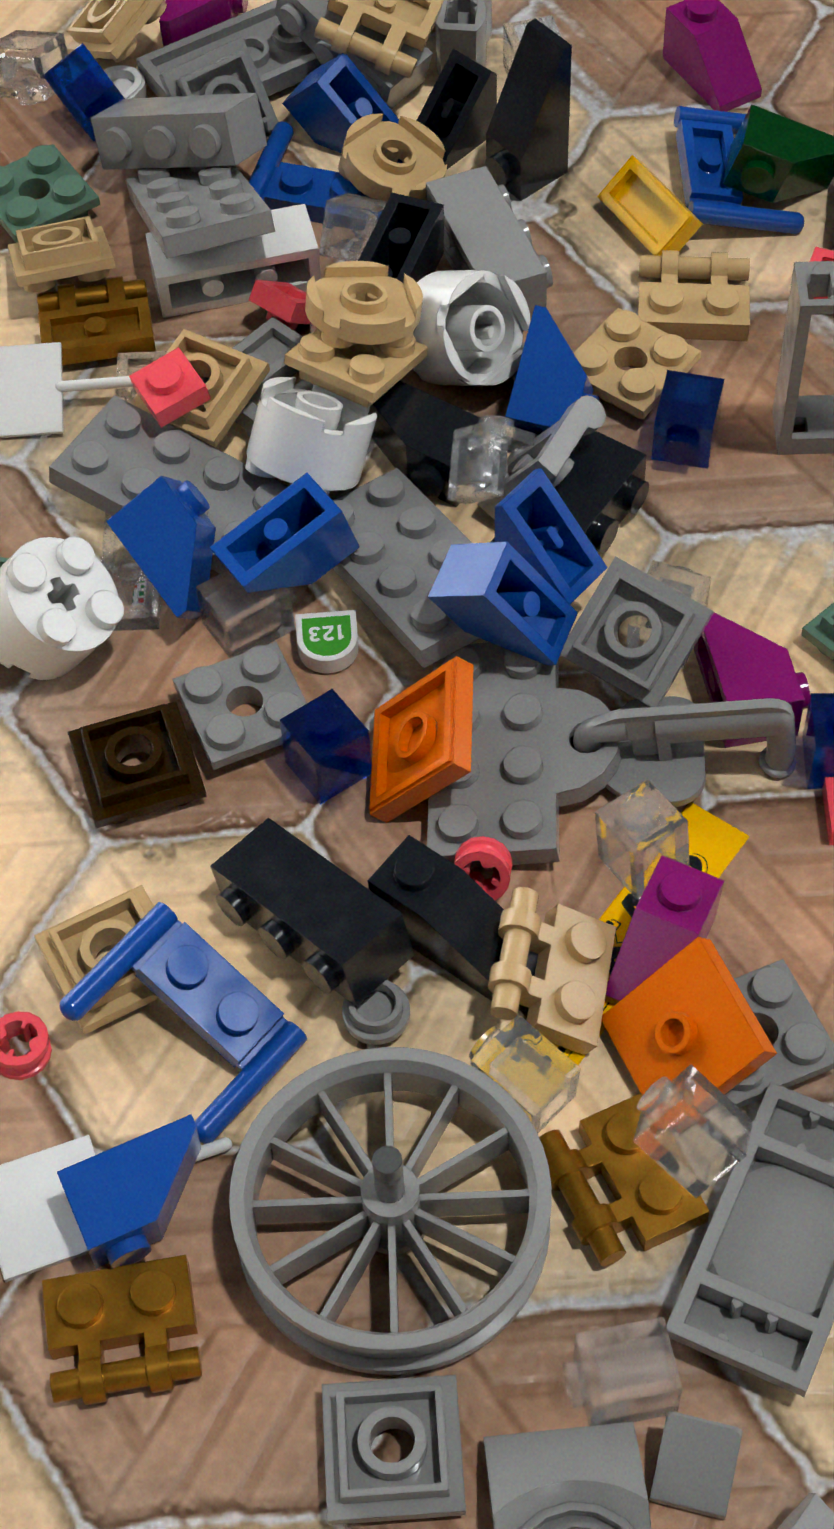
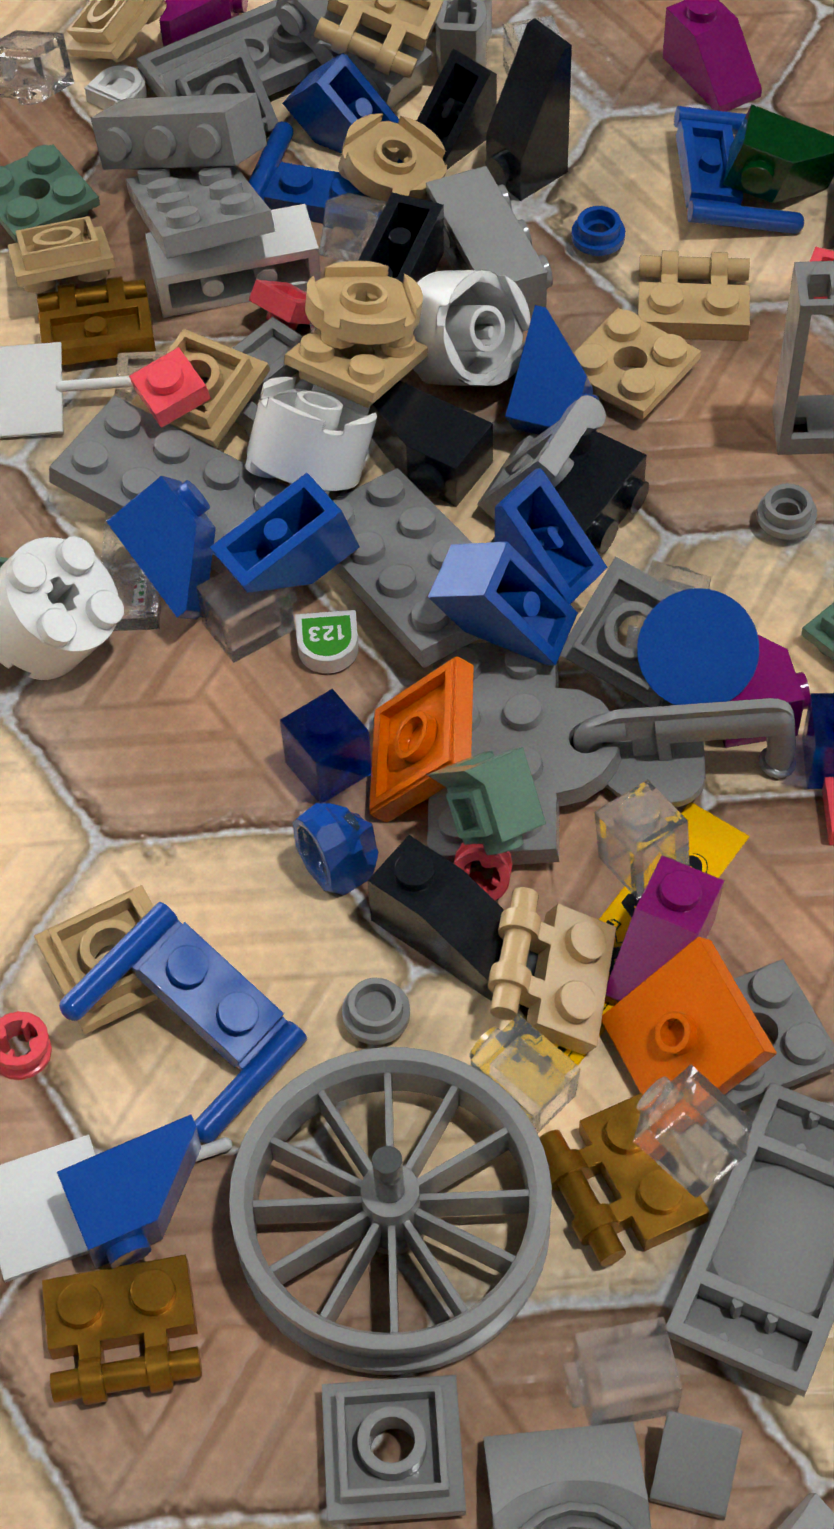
(83, 87): clear blue brick -> none
(125, 791): dark brown piece -> none
(217, 689): light grey piece -> none
(311, 912): black brick -> none
(336, 847): none -> blue rock
(481, 458): clear bracket -> none
(492, 799): none -> sand green window
(598, 231): none -> blue plate
(649, 208): yellow tile -> none
(687, 419): clear blue brick -> none
(698, 647): none -> blue sticker
(787, 512): none -> light grey plate

